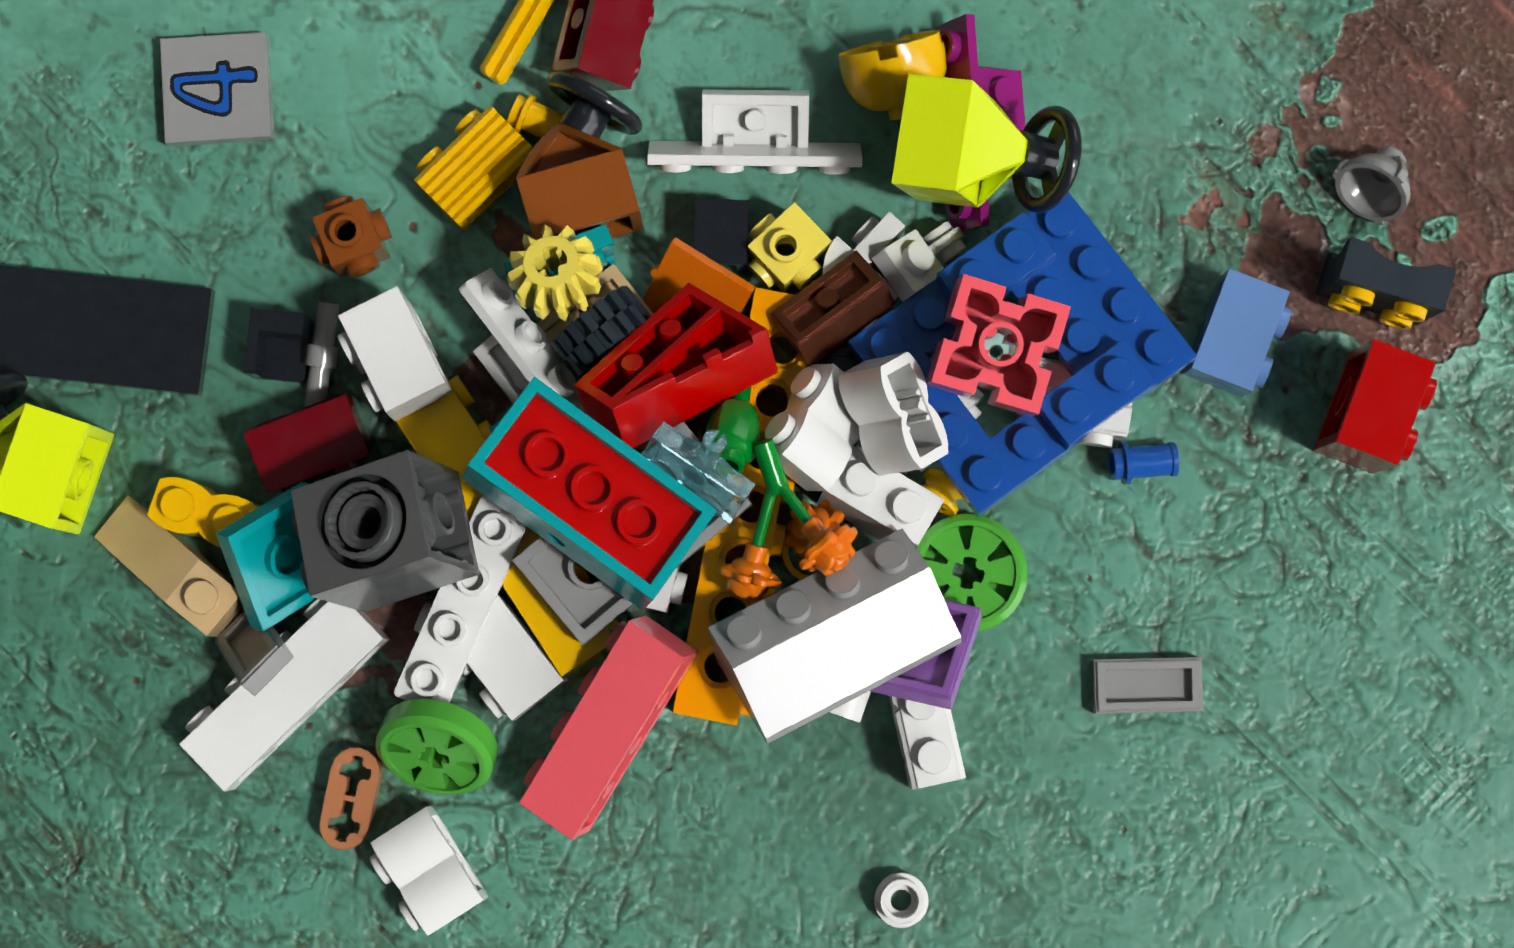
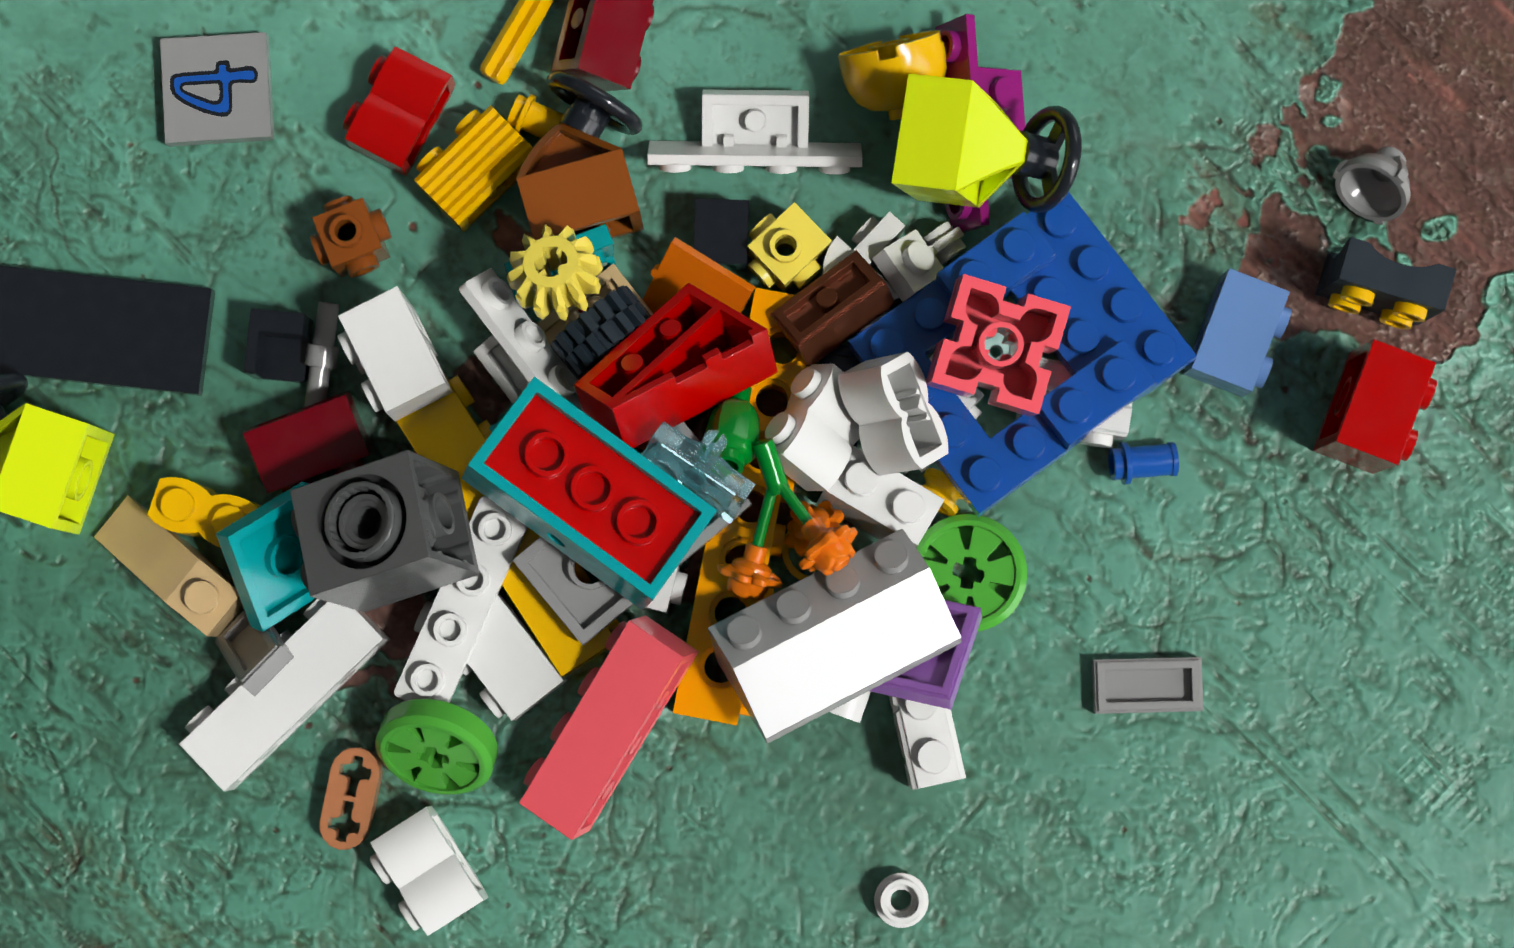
(398, 110): none -> red brick

